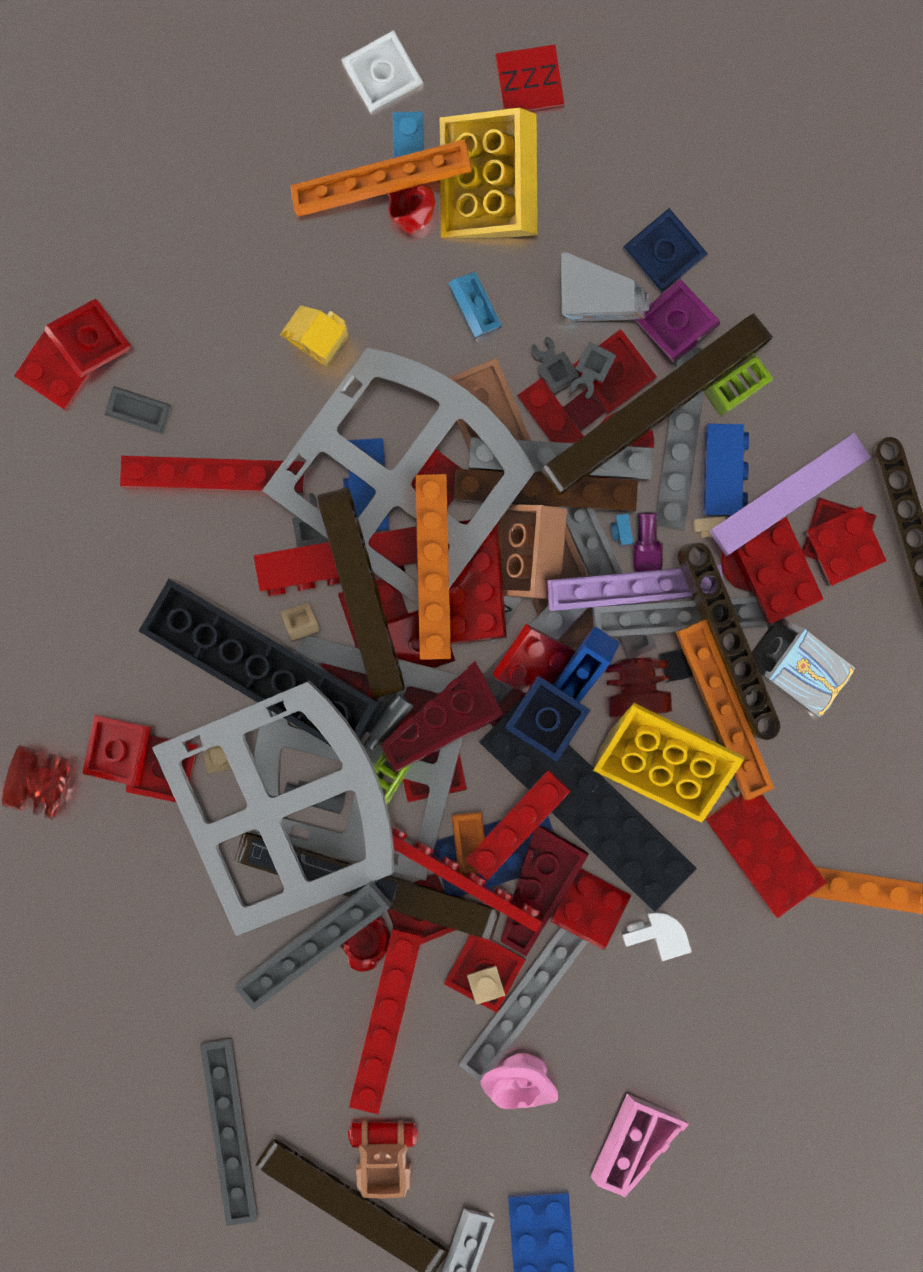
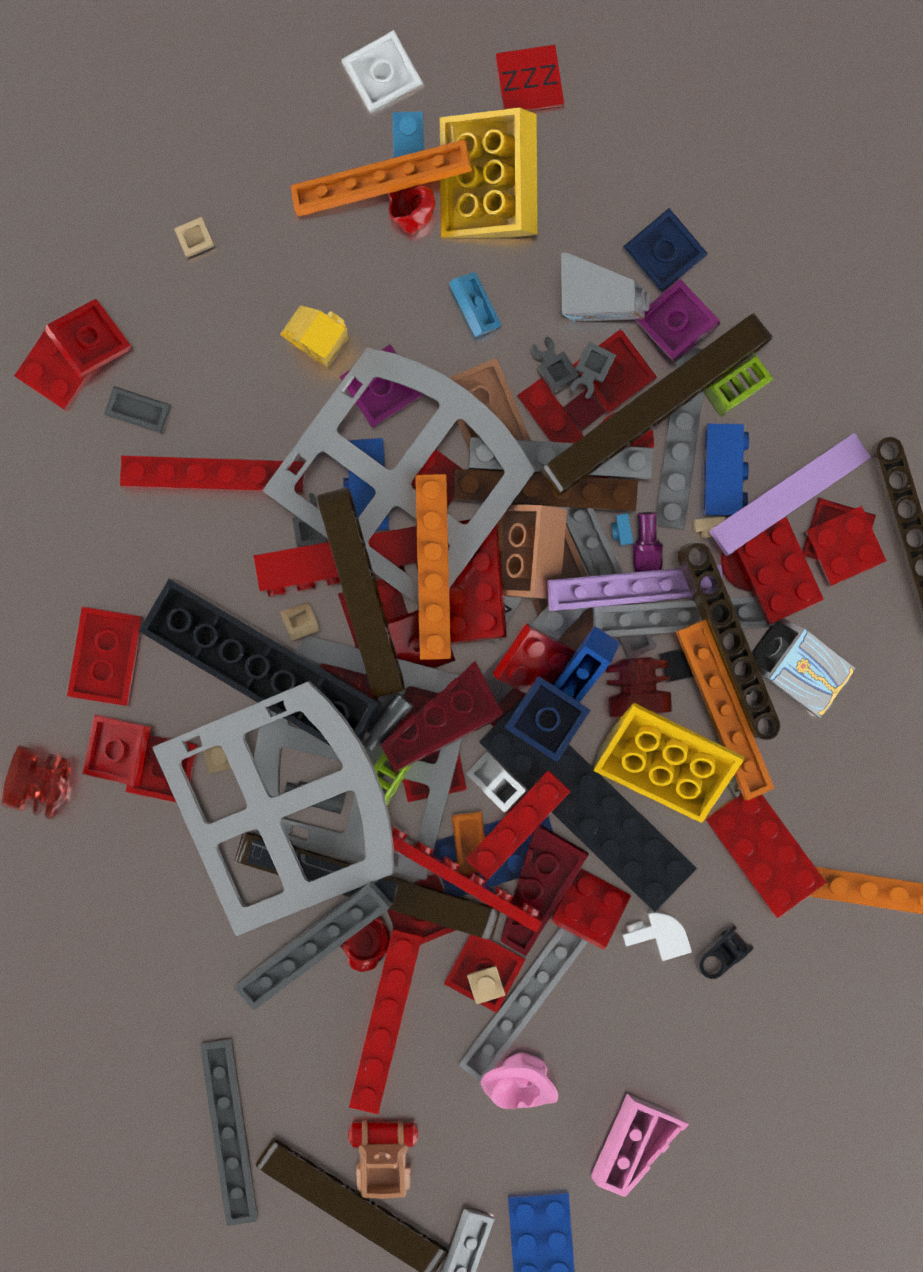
(104, 656): none -> red plate
(194, 237): none -> tan plate
(382, 397): none -> magenta plate
(497, 783): none -> white brick
(724, 952): none -> black piece

